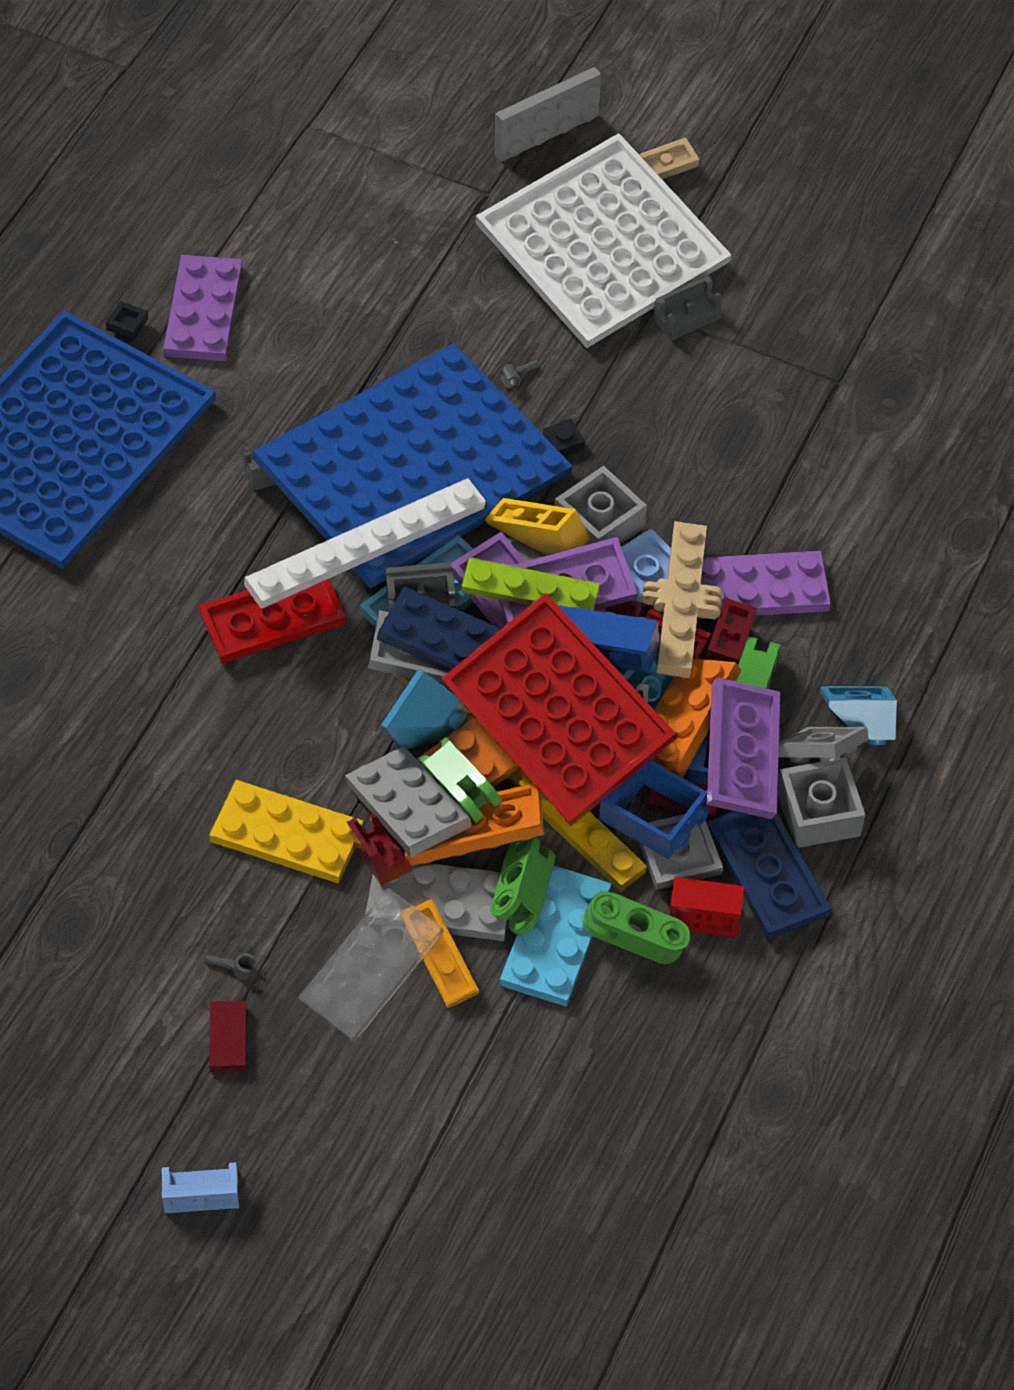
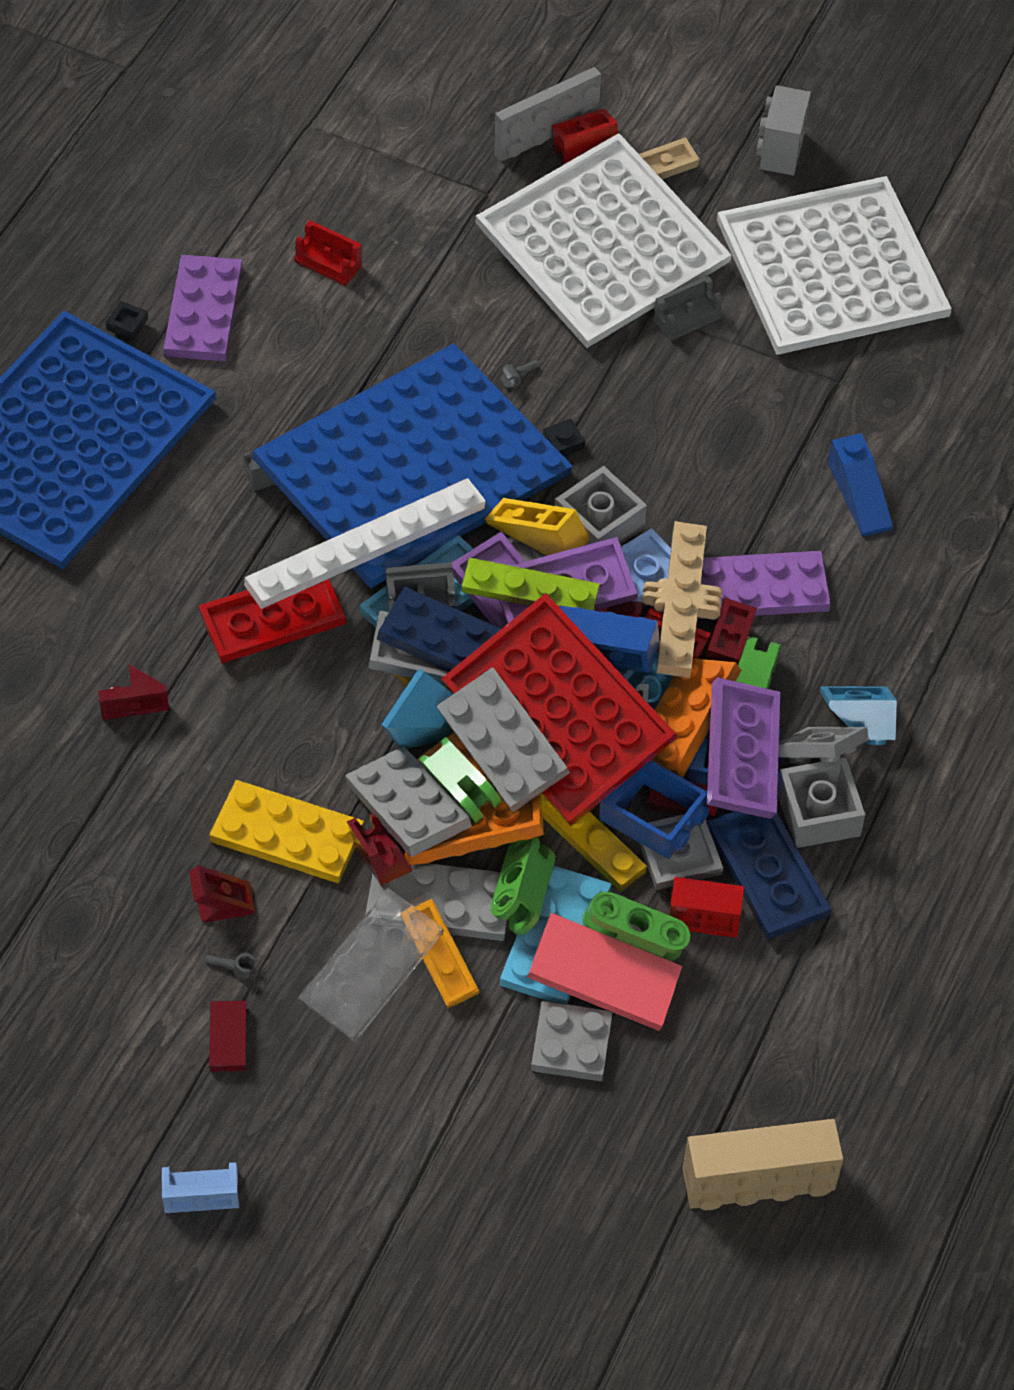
(142, 697): none -> dark red slope
(220, 894): none -> dark red slope
(328, 253): none -> red hinge
(503, 739): none -> light grey plate
(571, 1041): none -> light grey plate
(583, 133): none -> red hinge
(605, 971): none -> coral tile
(762, 1164): none -> tan brick
(783, 130): none -> light grey brick
(832, 265): none -> white plate
(860, 484): none -> blue slope

